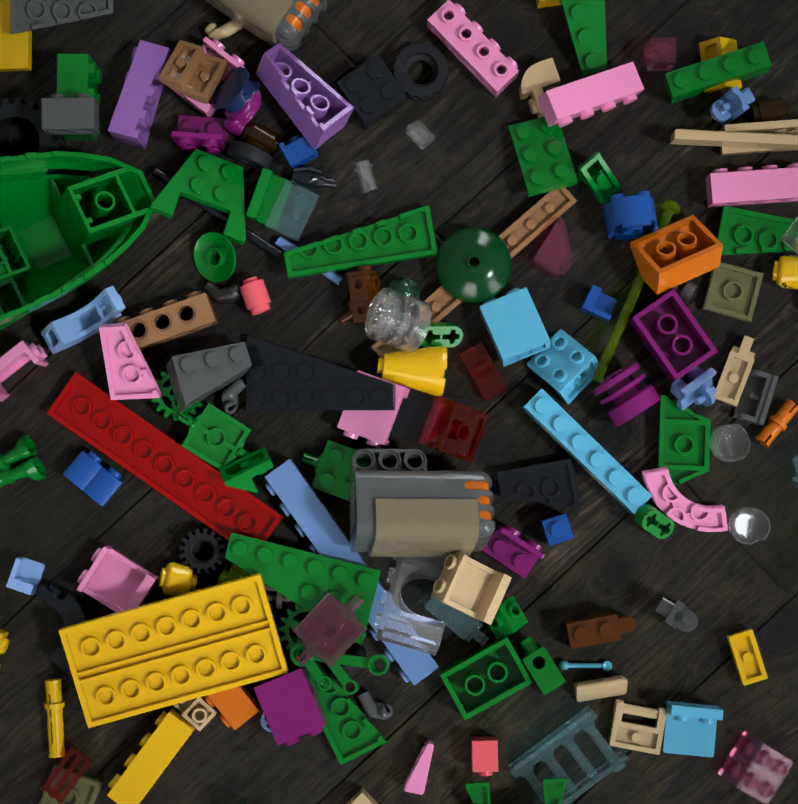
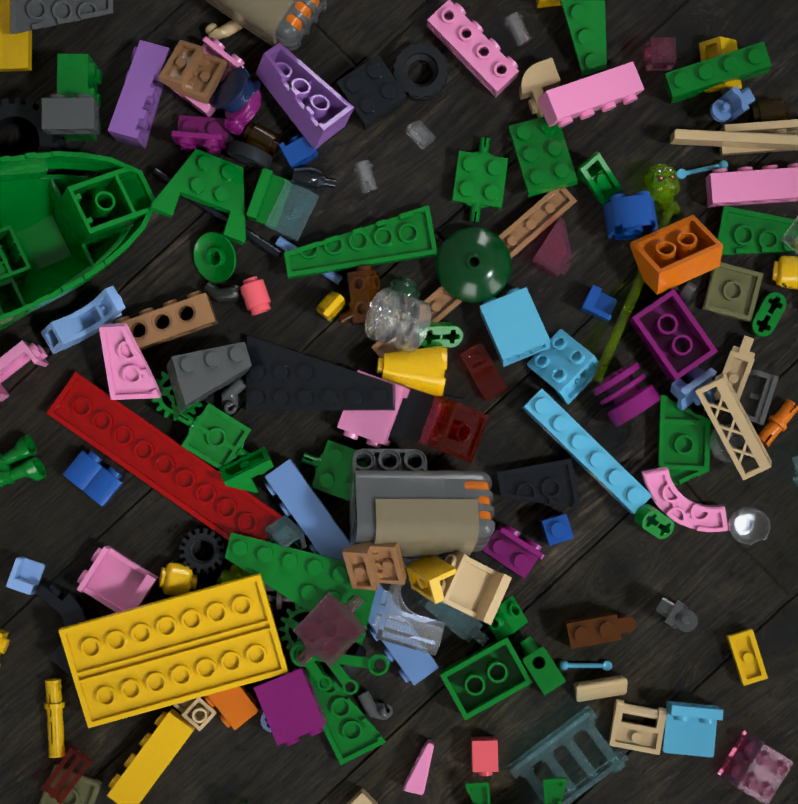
(285, 533): none -> clear light blue panel
(331, 305): none -> yellow slope
(374, 564): none -> medium nougat slope
(426, 576): none -> yellow panel
(479, 180): none -> green plate
(518, 28): none -> clear pin
(662, 183): none -> clear neon green head
(682, 173): none -> medium azure hinge
(743, 422): none -> tan fence
(773, 317): none -> green beam

